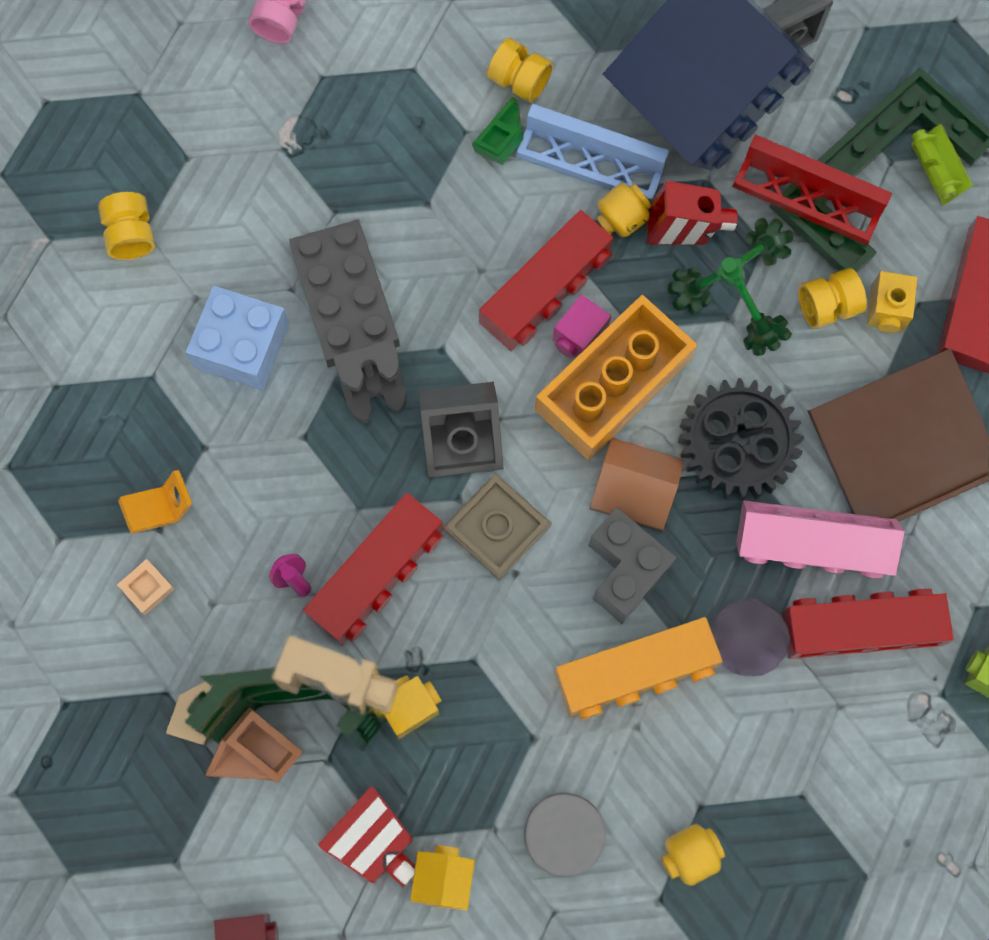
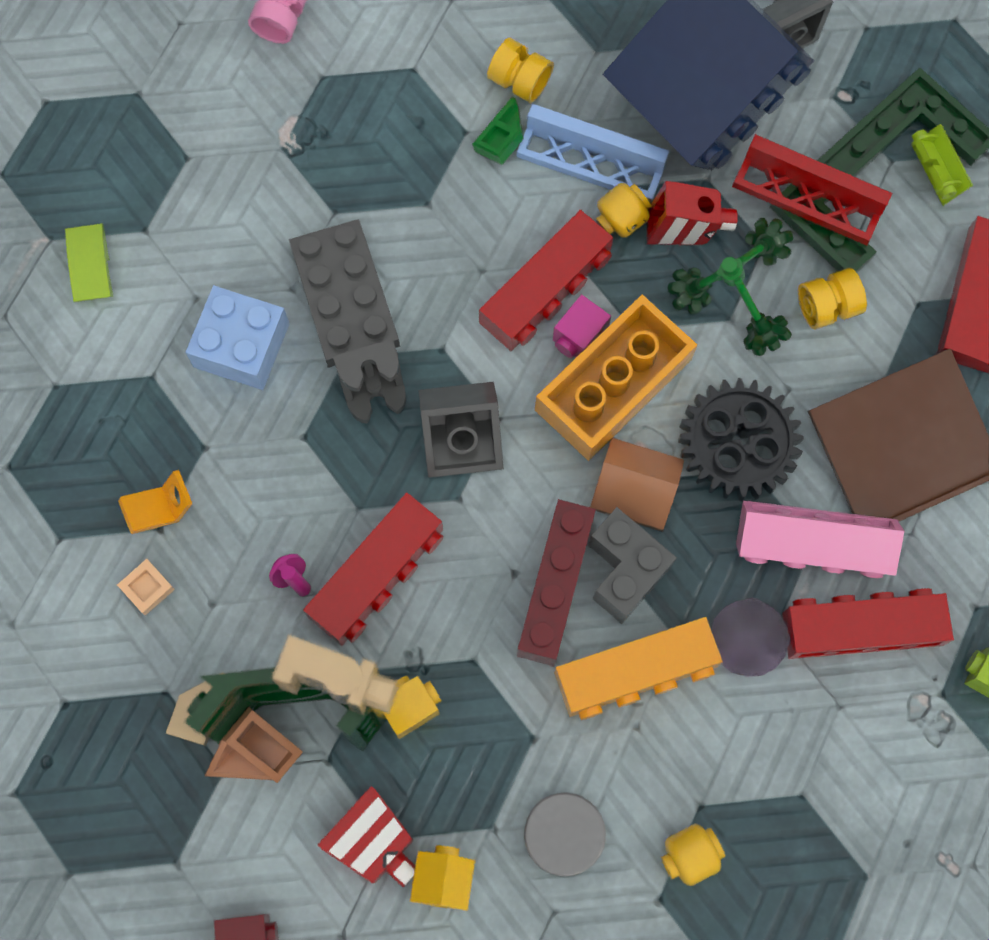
(88, 262): none -> lime slope
(127, 230): yellow wheel -> none
(497, 526): dark tan tile -> none
(556, 583): none -> dark red brick
(892, 301): yellow brick -> none

